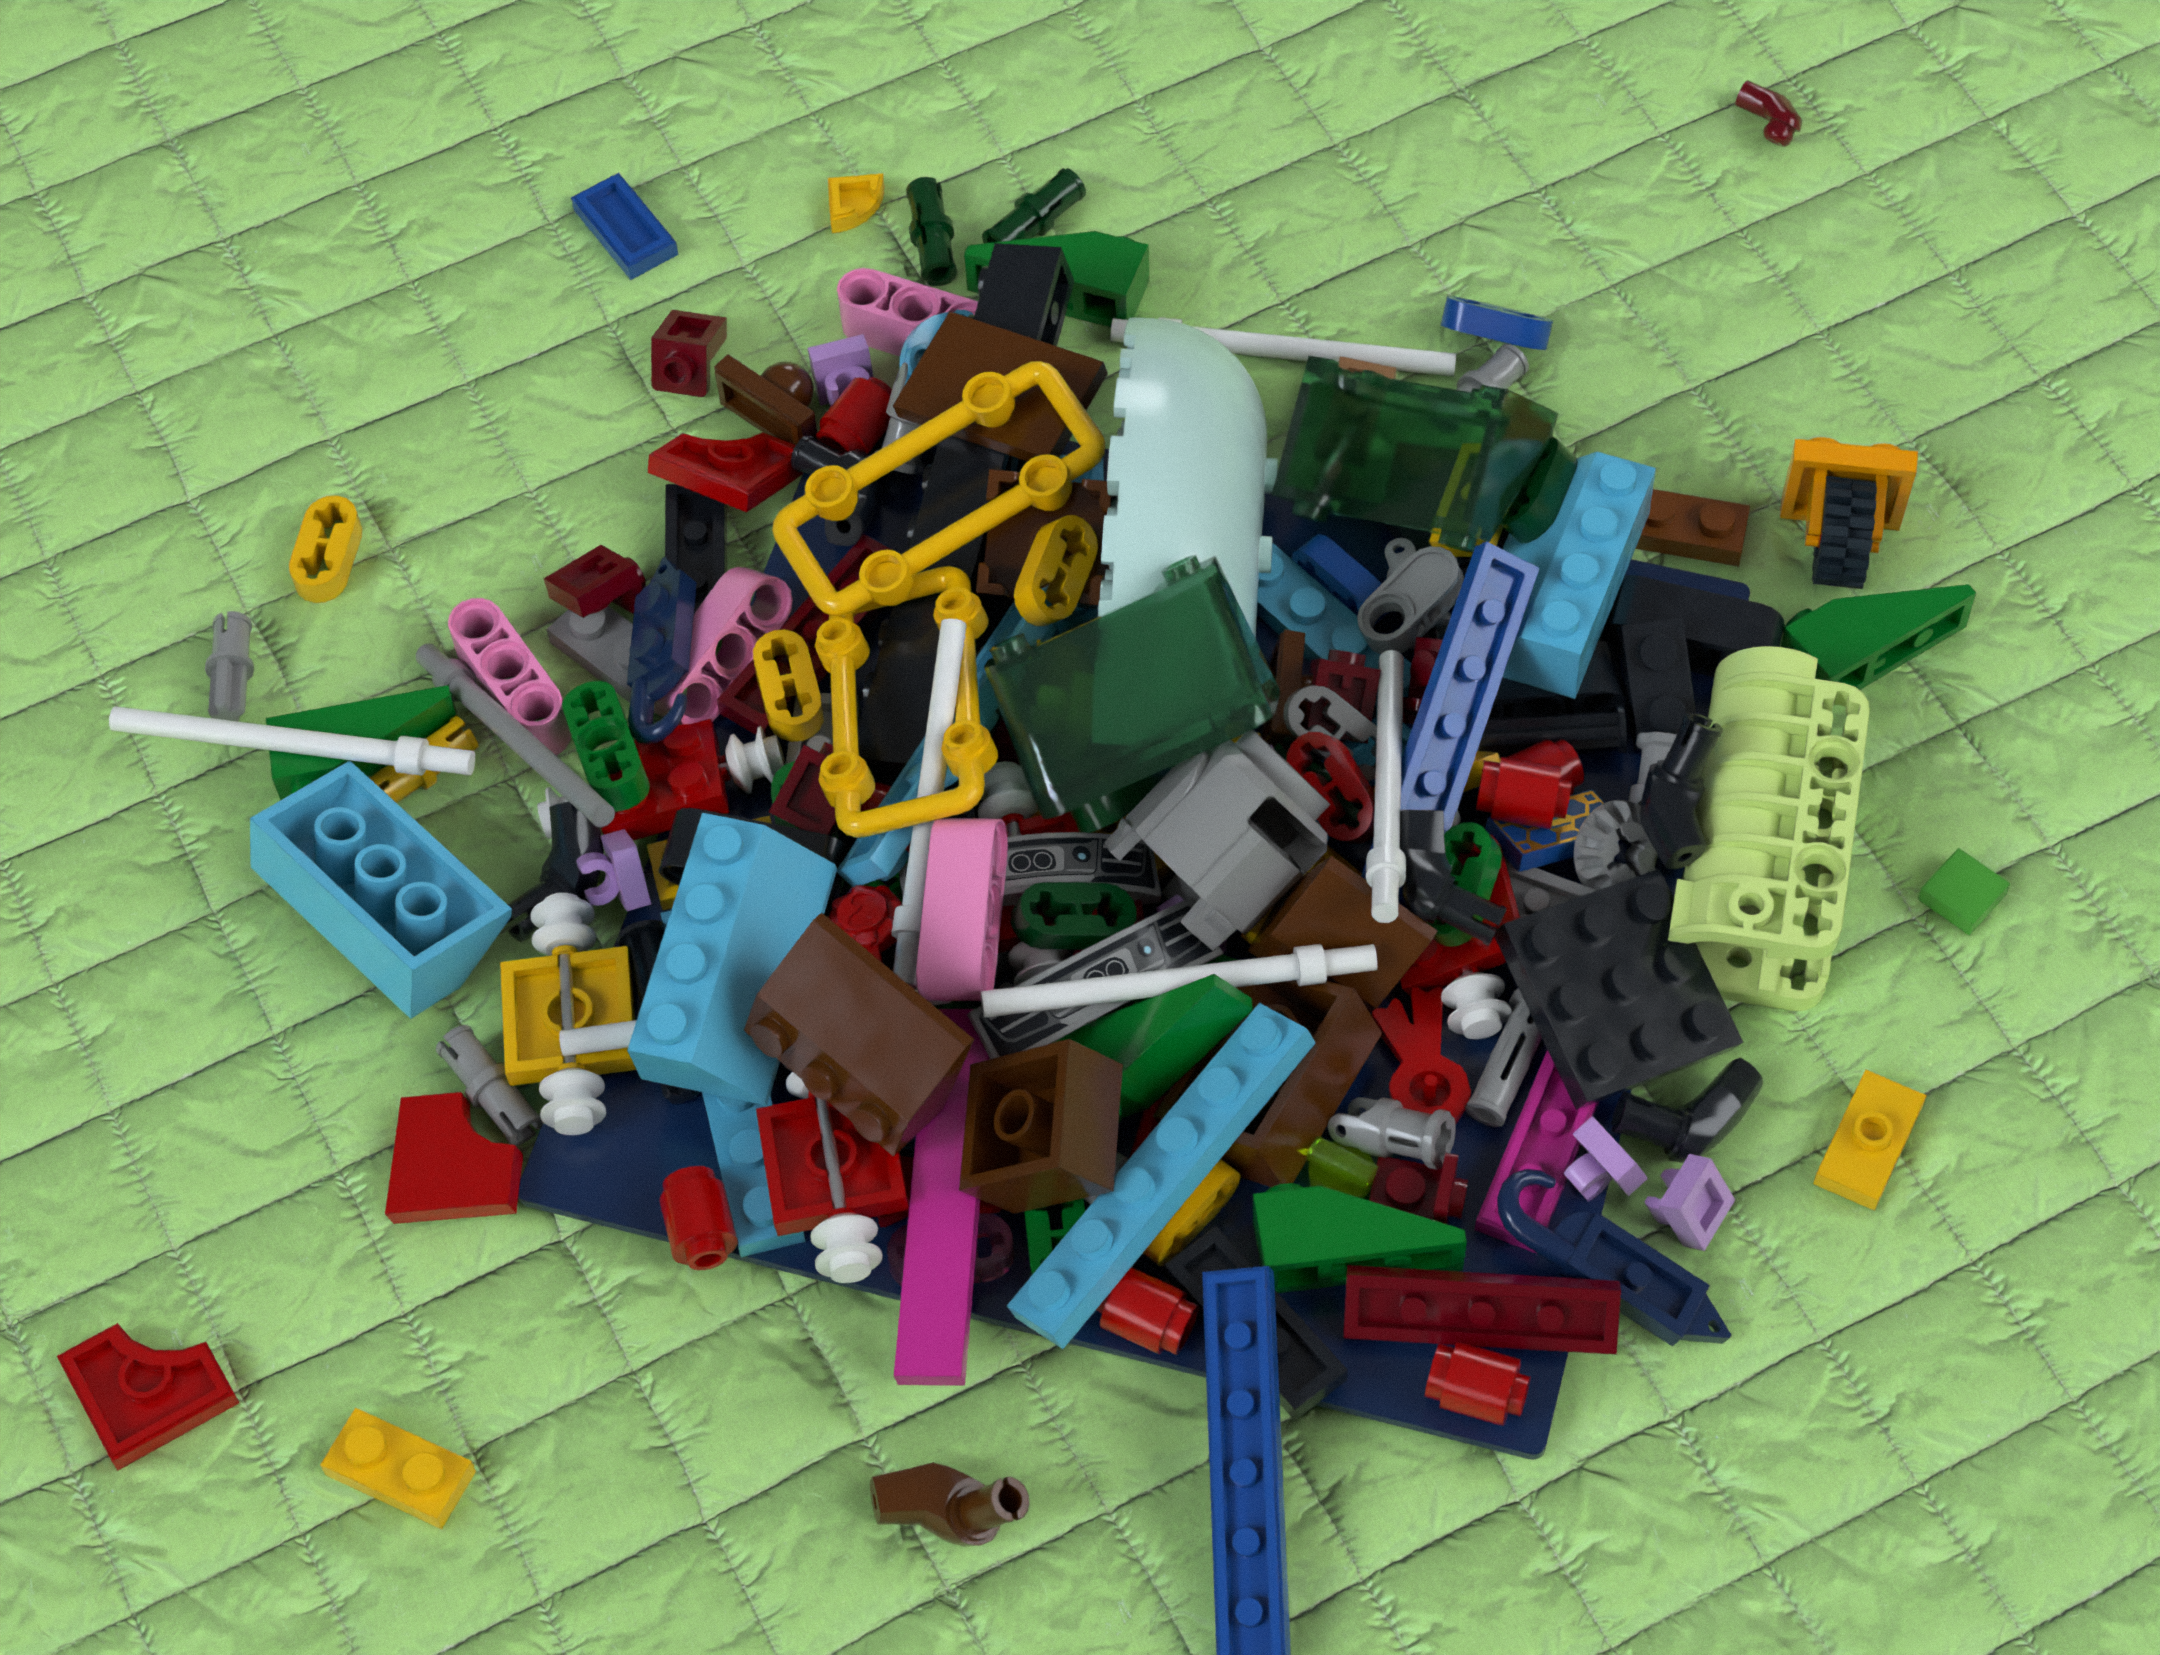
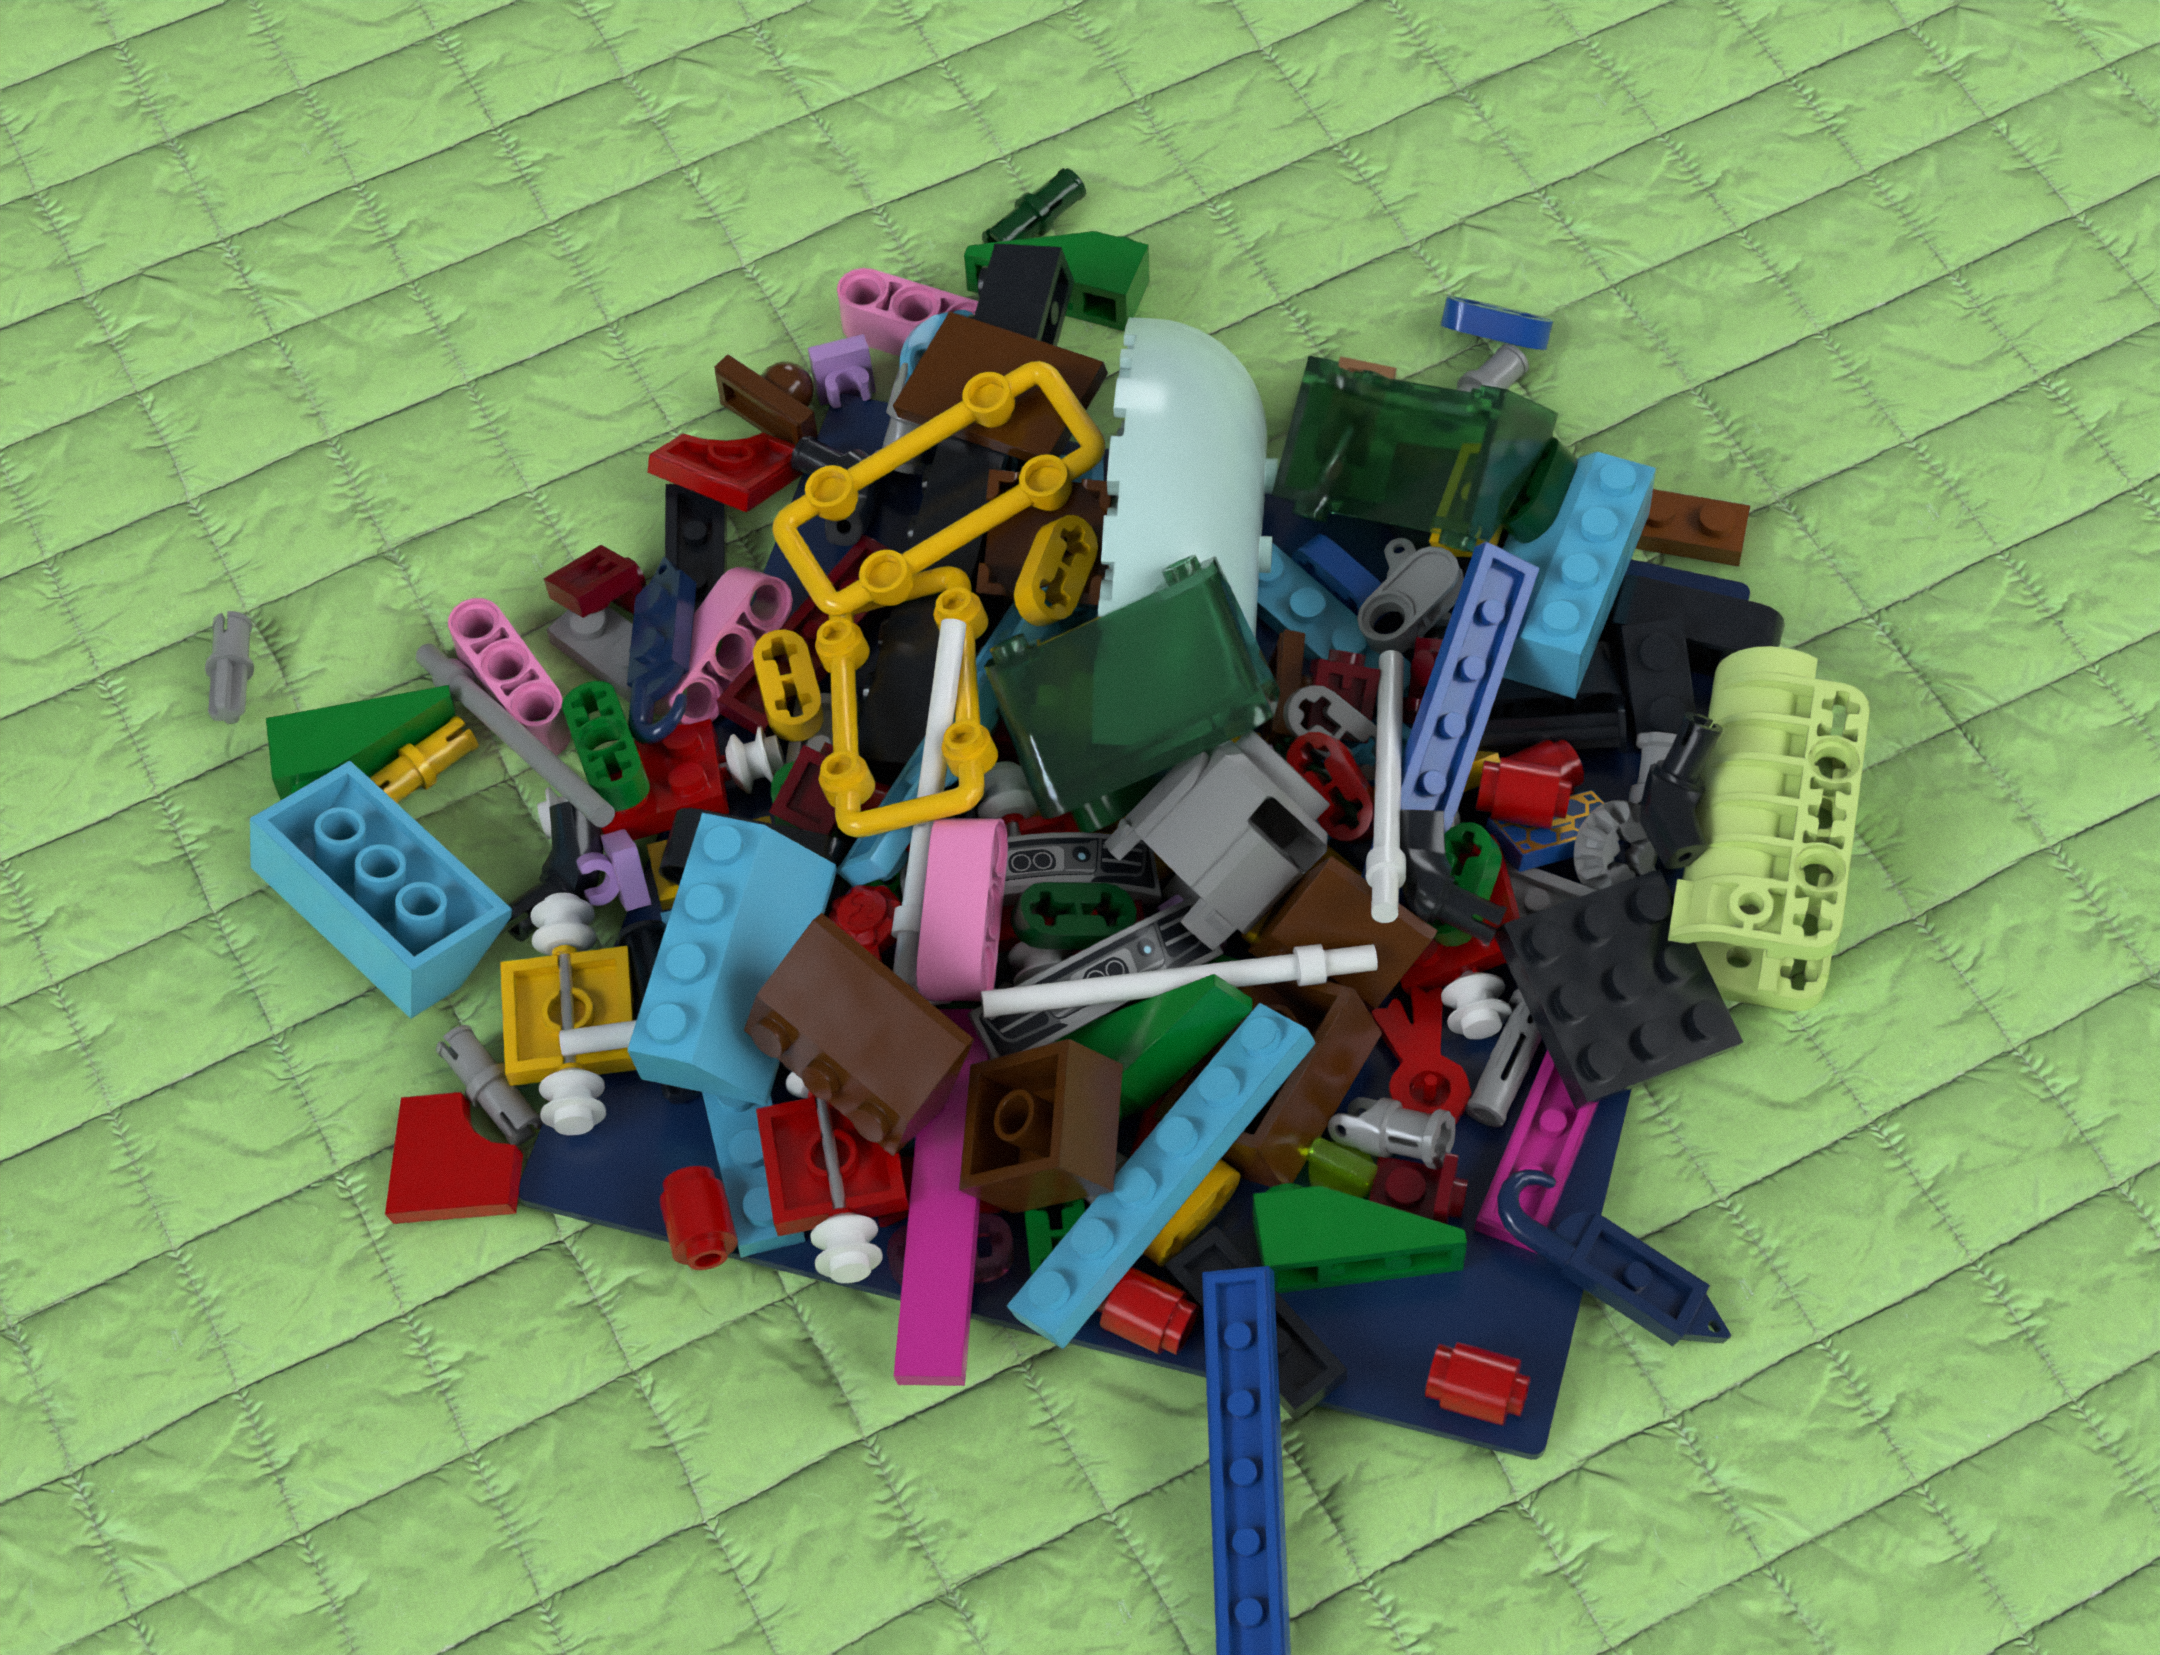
(144, 1394): red tile -> none
(337, 551): yellow beam -> none
(398, 1468): yellow plate -> none
(407, 754): white bar -> none
(624, 226): blue tile -> none
(684, 351): dark red bracket -> none
(854, 200): yellow tile -> none
(857, 416): red brick -> none
(931, 231): dark green pin -> none
(948, 1503): reddish brown arm -> none
(1300, 348): white bar -> none
(1482, 1309): dark red plate -> none
(1602, 1163): lavender tile -> none
(1693, 1202): lavender tile -> none
(1697, 1124): black arm -> none
(1771, 106): dark red arm -> none
(1847, 501): plate -> none
(1869, 1140): yellow plate -> none
(1877, 633): green slope -> none
(1963, 891): bright green tile -> none

